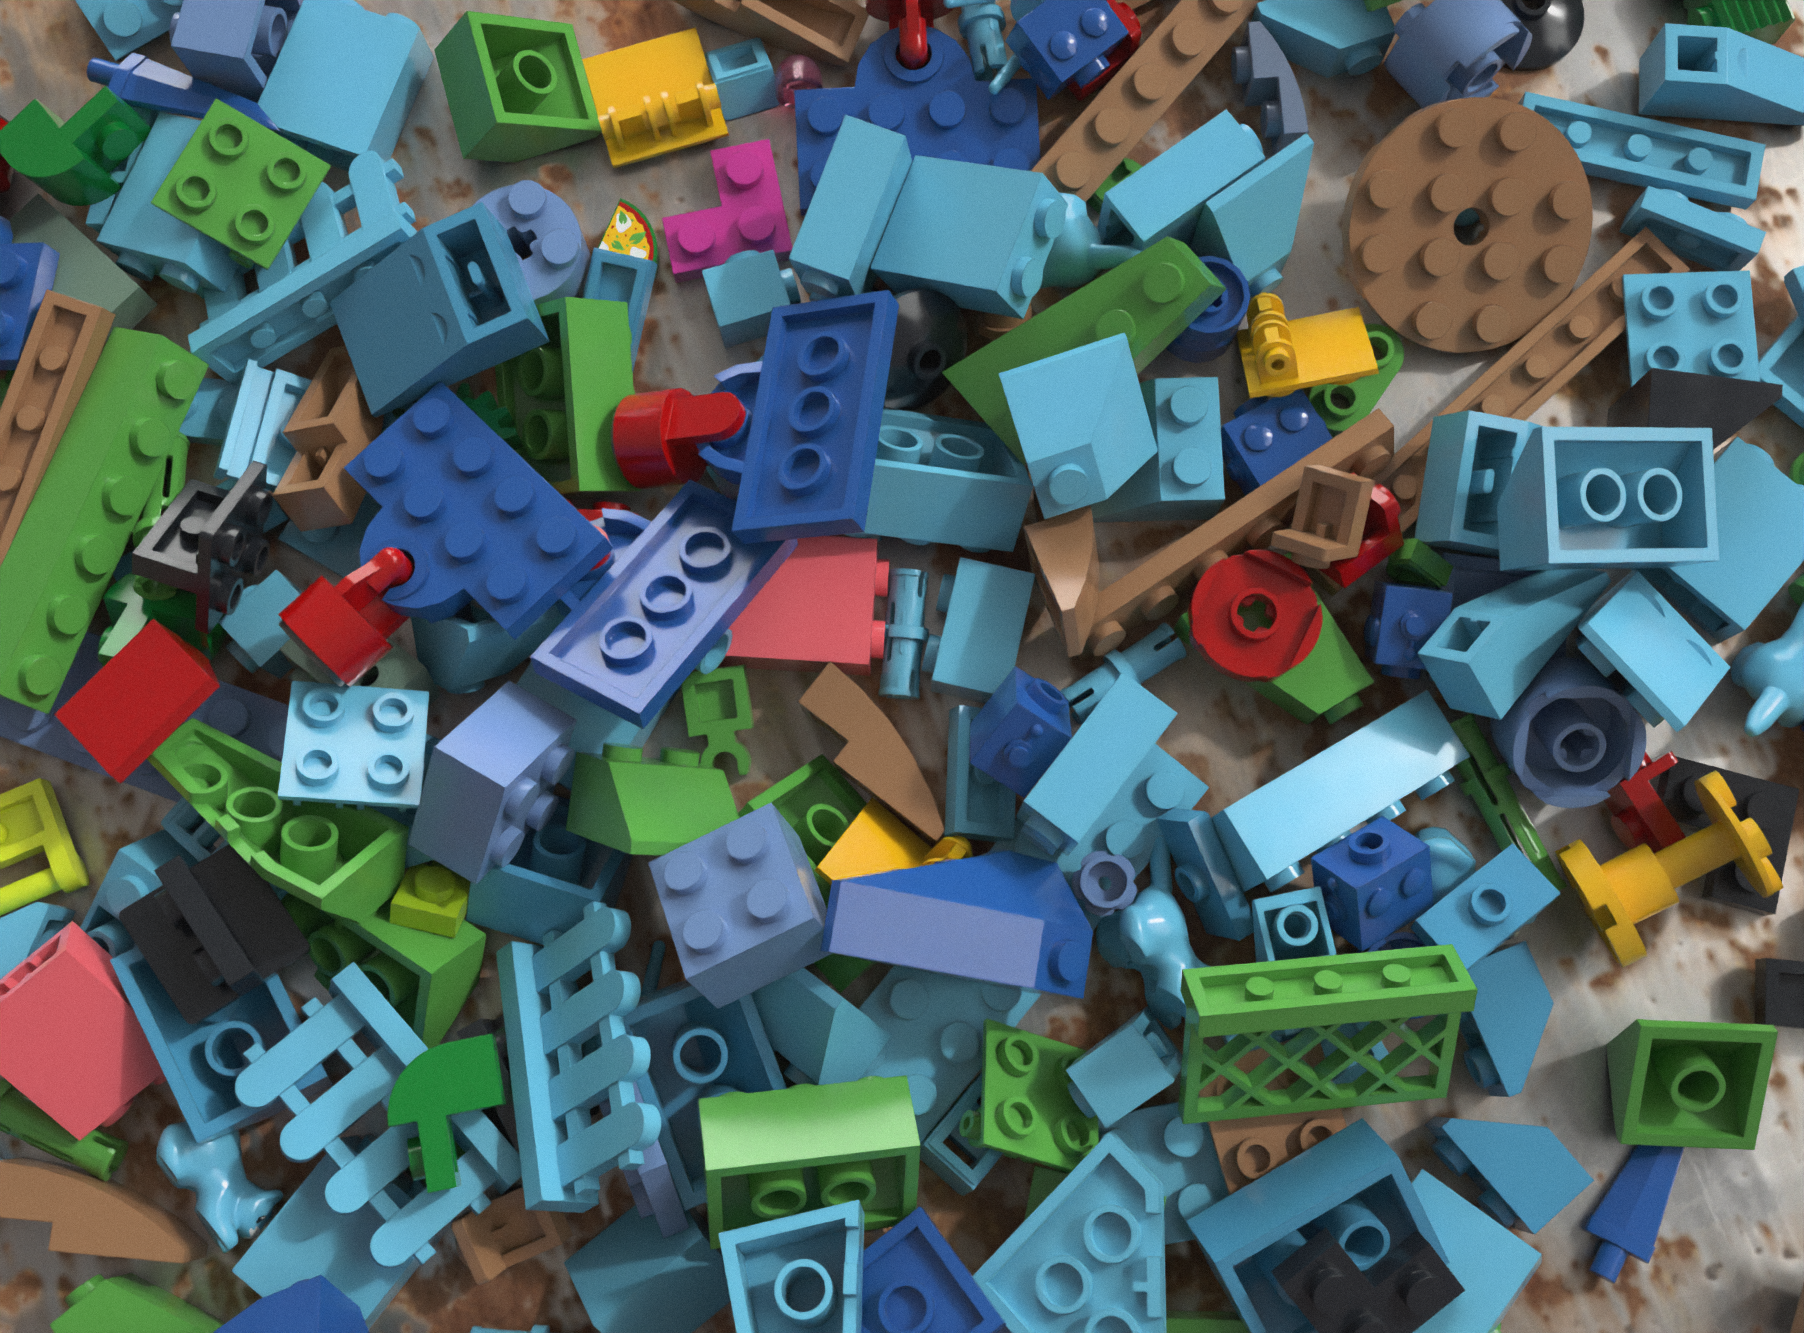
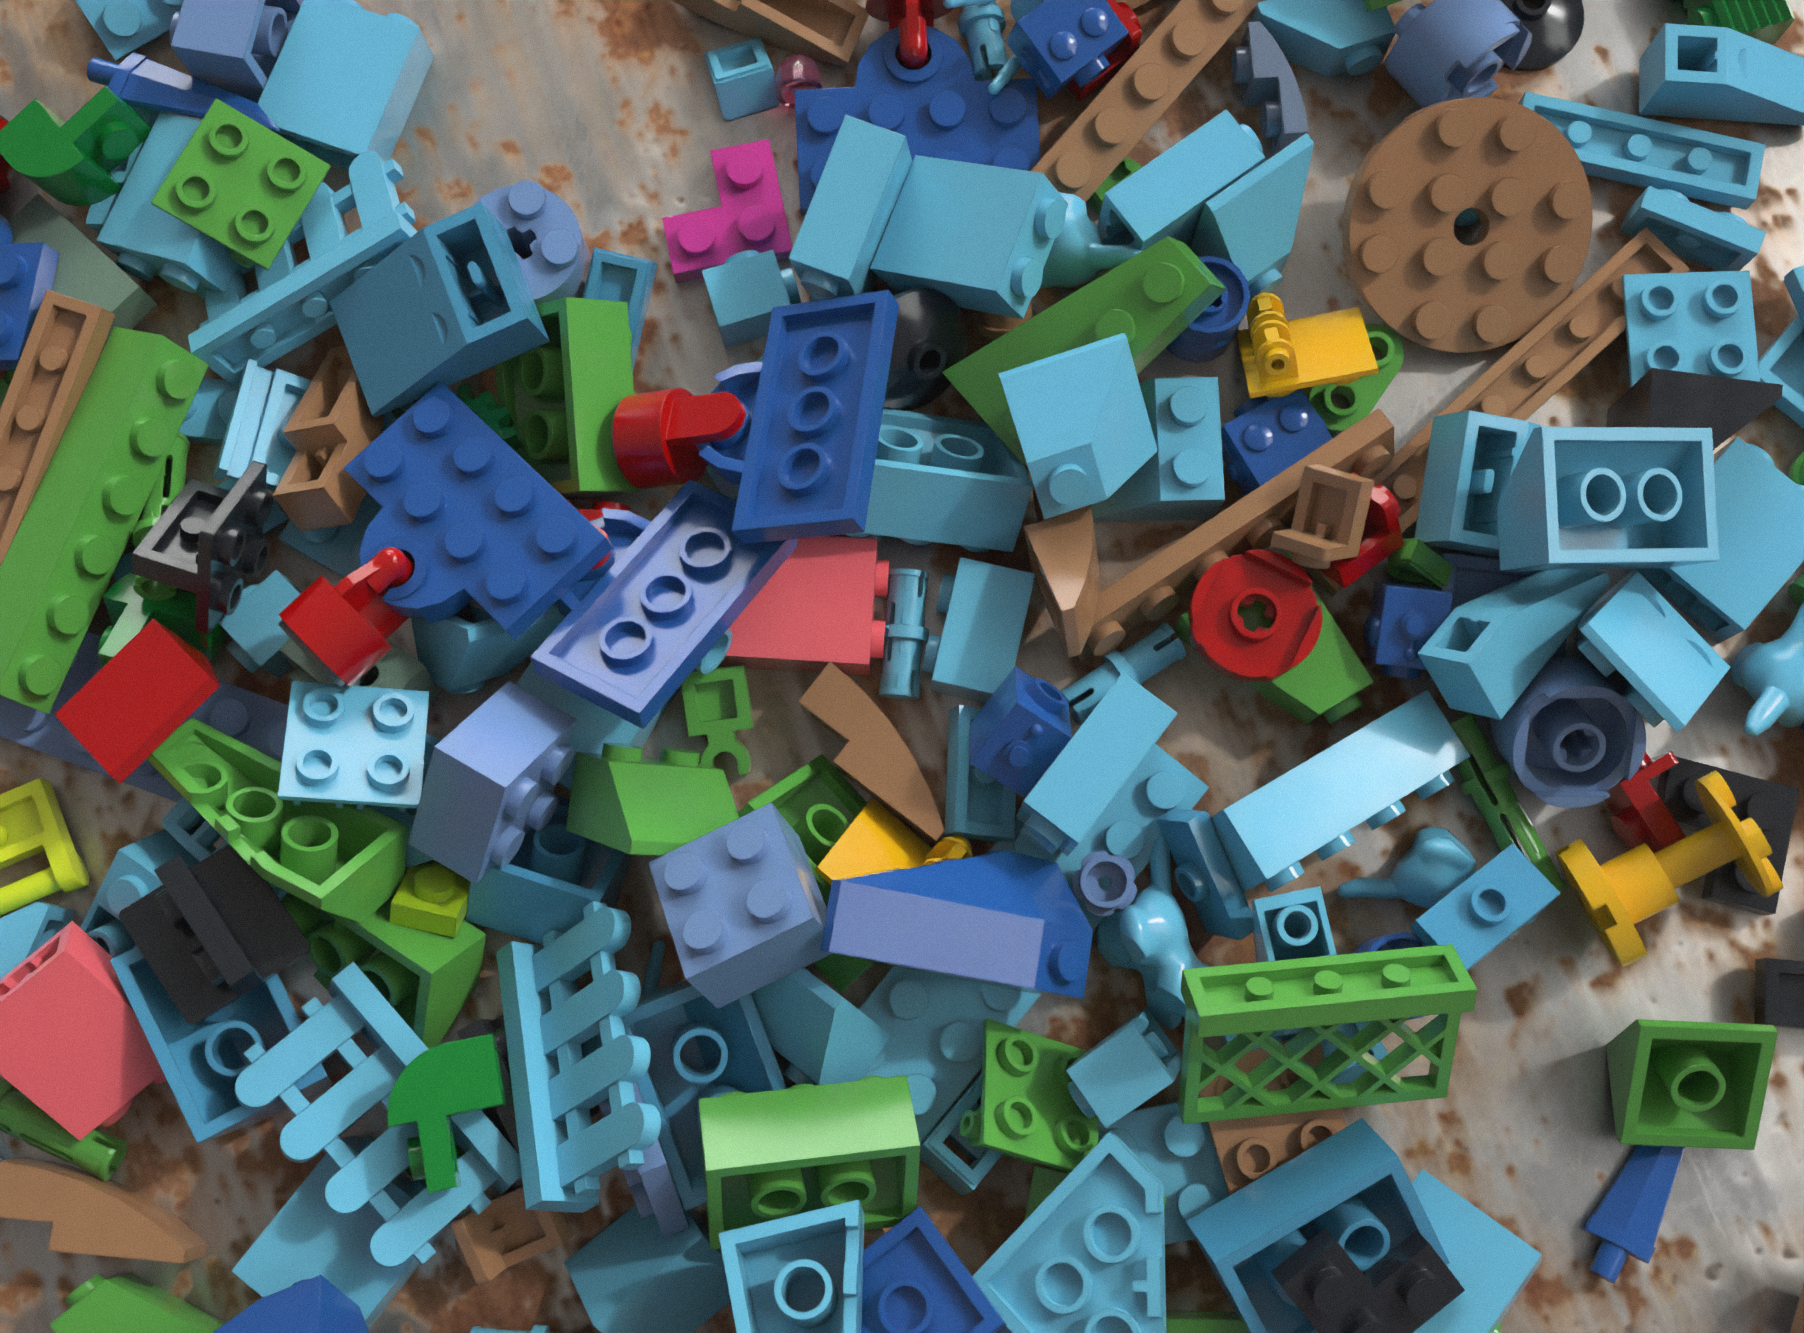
(215, 1172): medium azure animal -> none
(515, 87): bright green slope -> none
(630, 234): tile -> none
(655, 97): yellow hinge -> none
(1374, 882): blue head -> none
(1506, 1019): dark azure slope -> none
(1517, 1167): dark azure slope -> none

